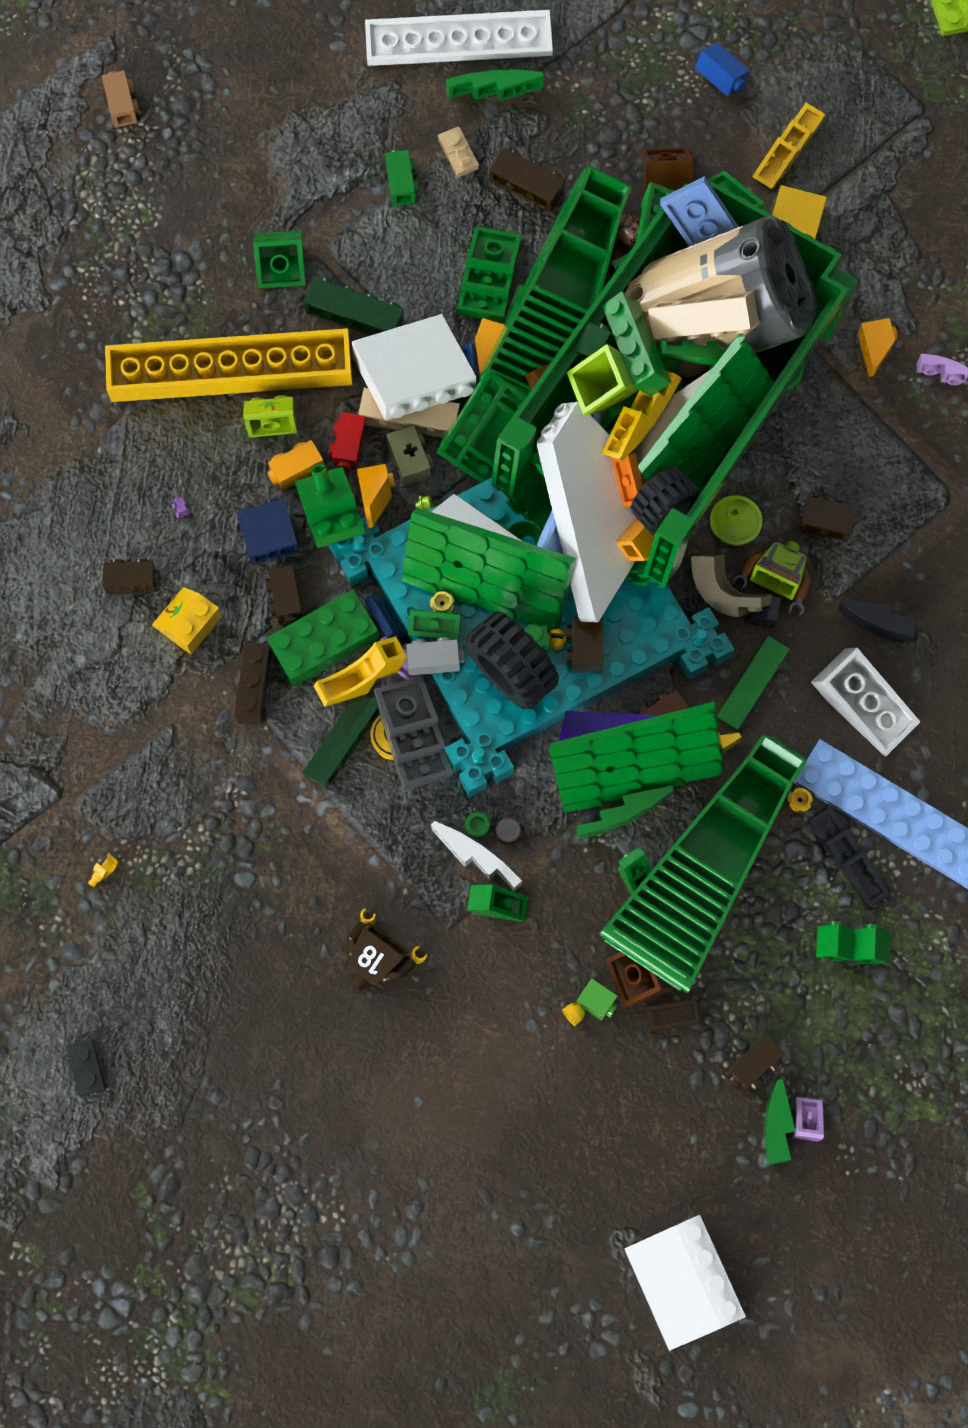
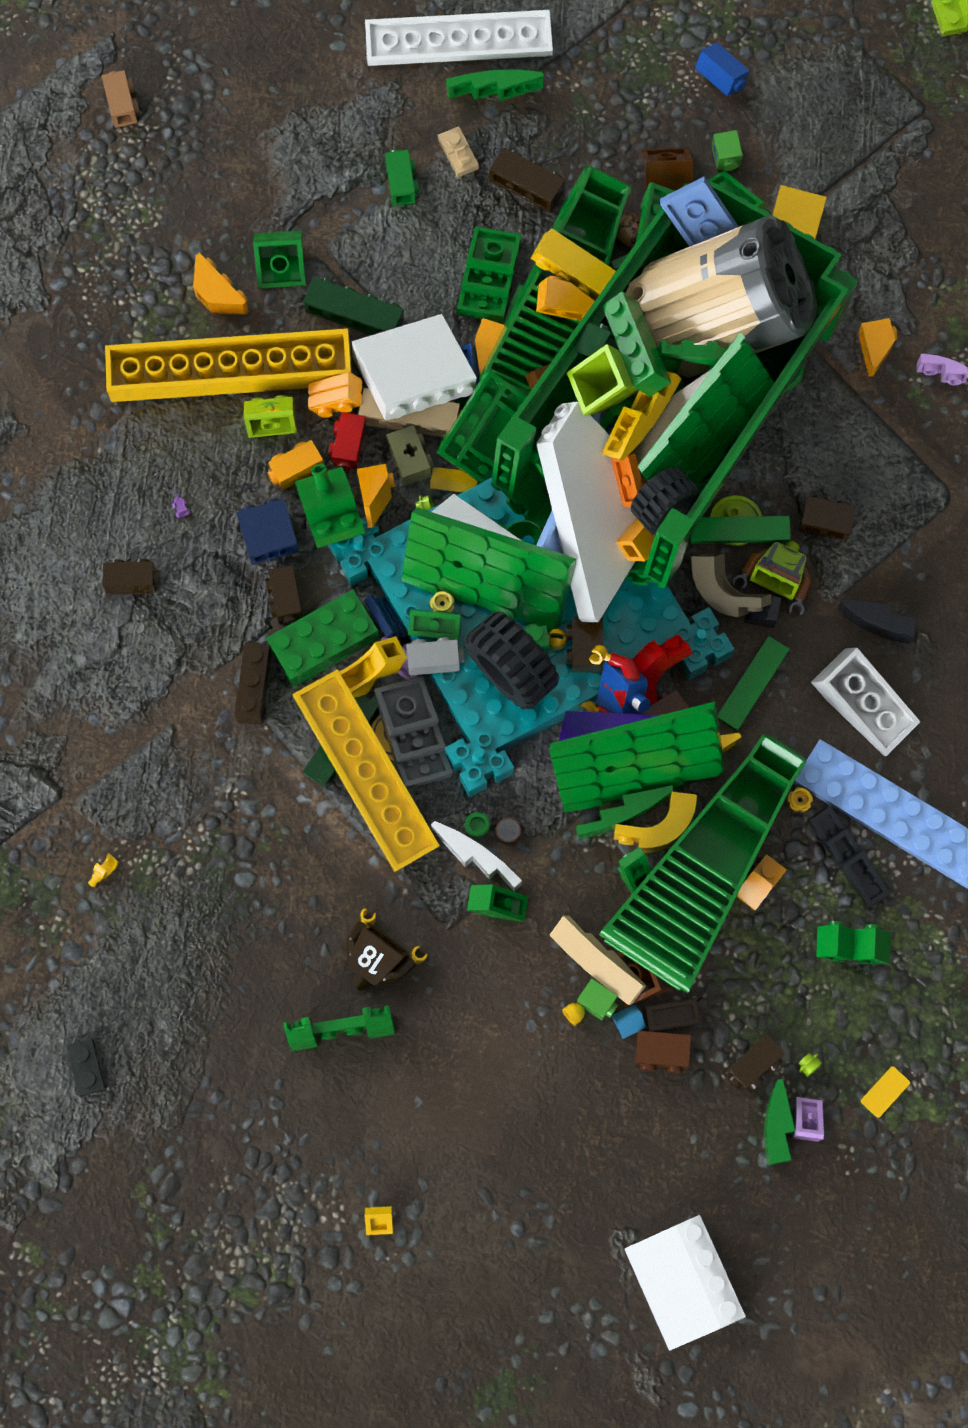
(188, 619): yellow slope -> none
(216, 290): none -> light orange slope
(304, 1032): none -> green wedge
(335, 394): none -> light orange brick
(365, 770): none -> yellow plate
(378, 1220): none -> yellow plate
(451, 480): none -> yellow sticker
(562, 299): none -> light orange slope
(572, 263): none -> yellow brick
(597, 960): none -> tan slope
(621, 685): none -> torso
(629, 1021): none -> dark azure slope
(656, 659): none -> red arch
(663, 1051): none -> reddish brown brick
(665, 833): none -> yellow arch
(703, 316): brick -> none
(727, 150): none -> bright green brick
(741, 529): none -> green tile
(760, 882): none -> light orange slope
(789, 146): yellow slope -> none
(809, 1064): none -> lime plate
(885, 1091): none -> yellow sticker

